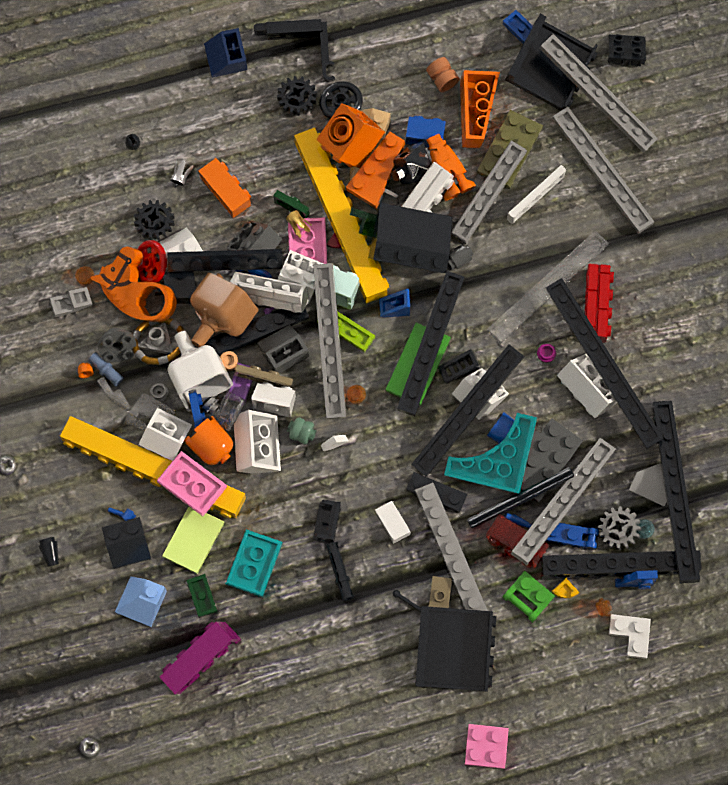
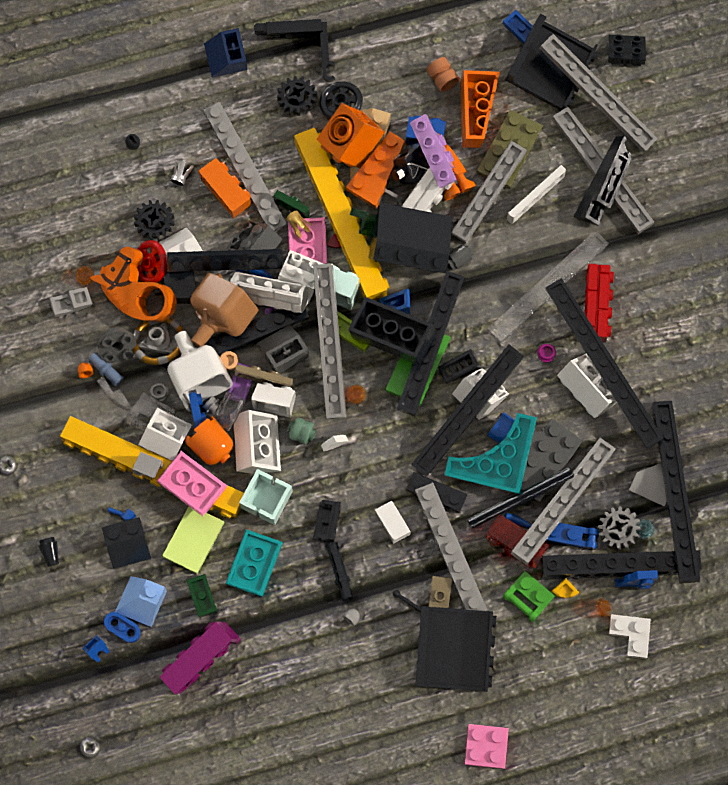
(94, 646): none -> blue tile
(123, 627): none -> blue plate
(147, 465): none -> light grey panel
(244, 167): none -> light grey plate
(266, 498): none -> light aqua piece
(351, 616): none -> light grey hinge
(392, 331): none -> black brick
(434, 150): none -> lavender bracket
(605, 183): none -> black wedge

